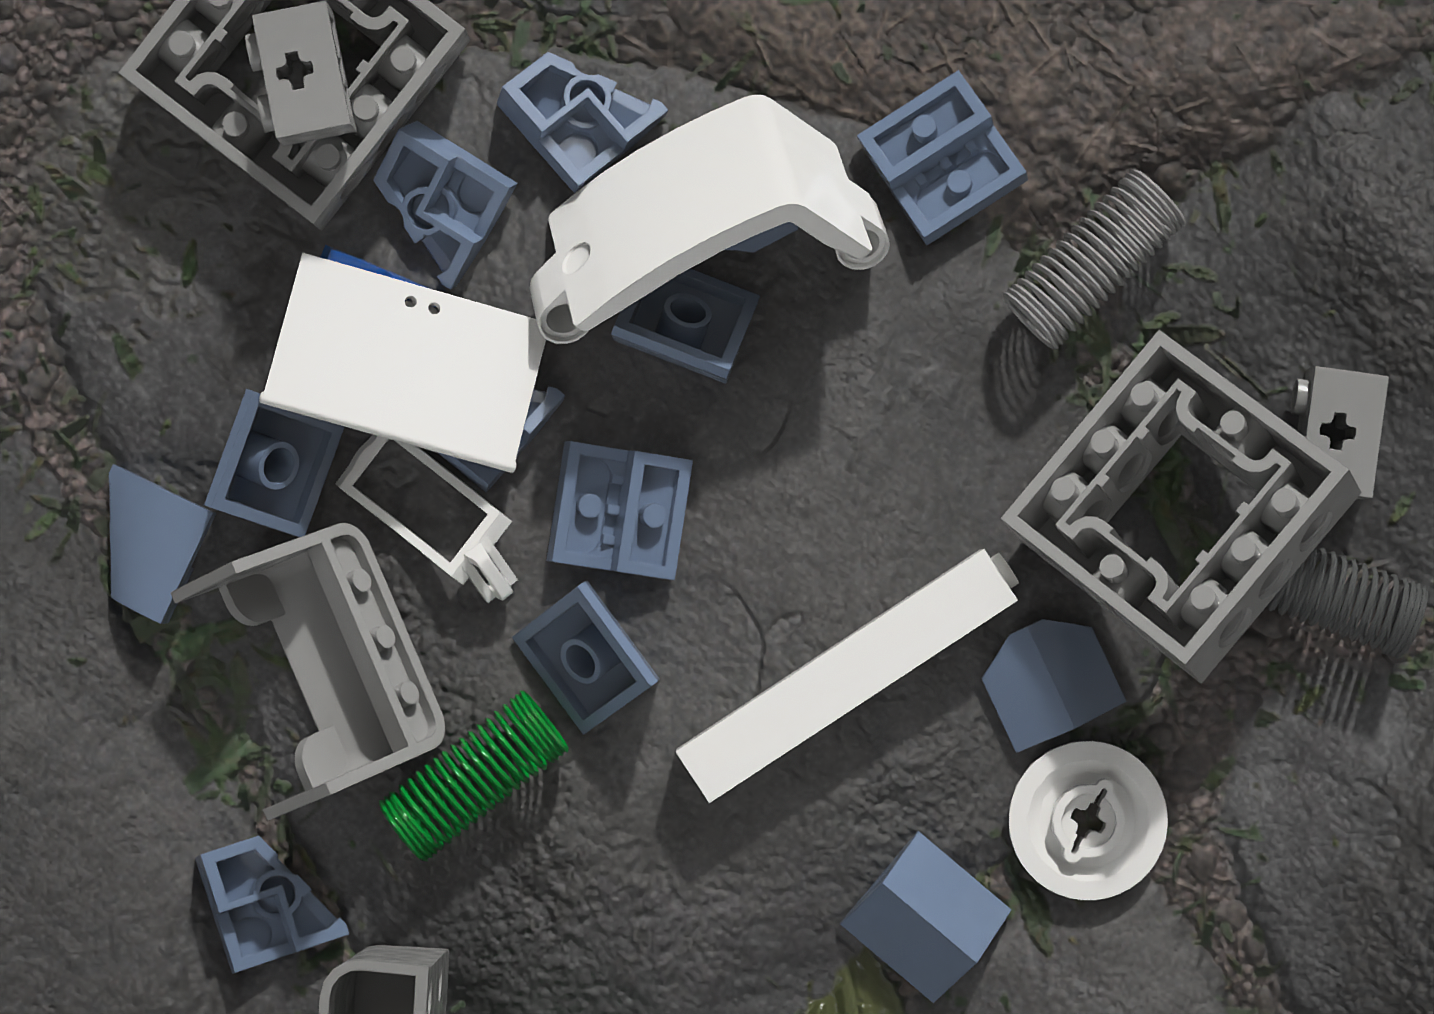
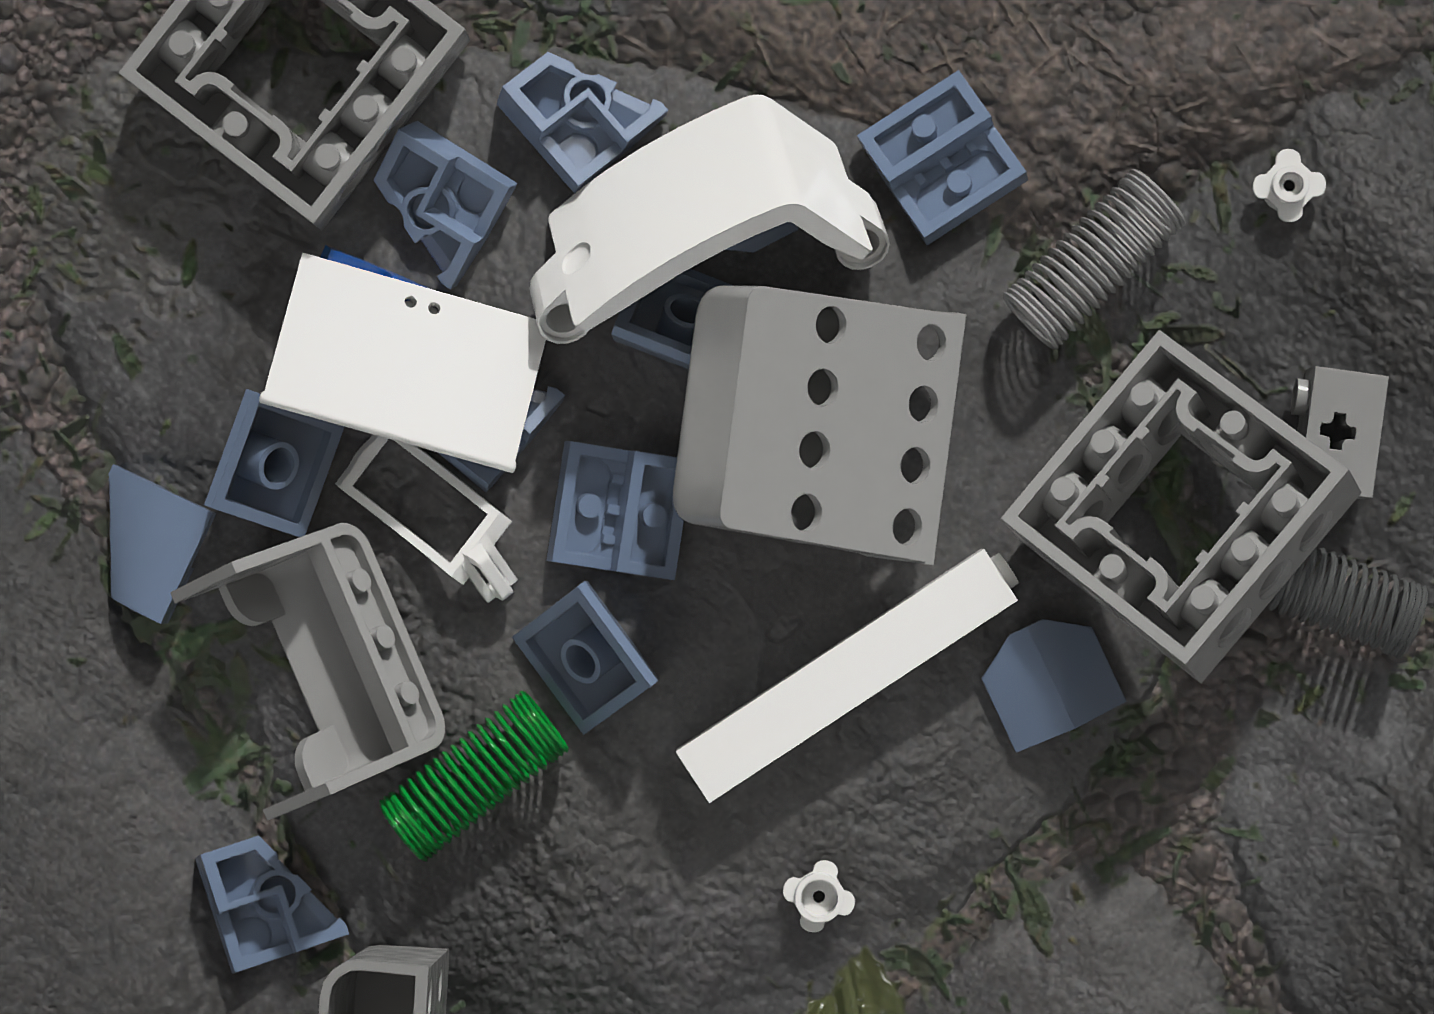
(308, 36): light grey brick -> none
(807, 416): none -> light grey piece
(815, 913): none -> white plate
(927, 918): sand blue slope -> none
(1102, 860): white gear -> none
(1288, 203): none -> white plate

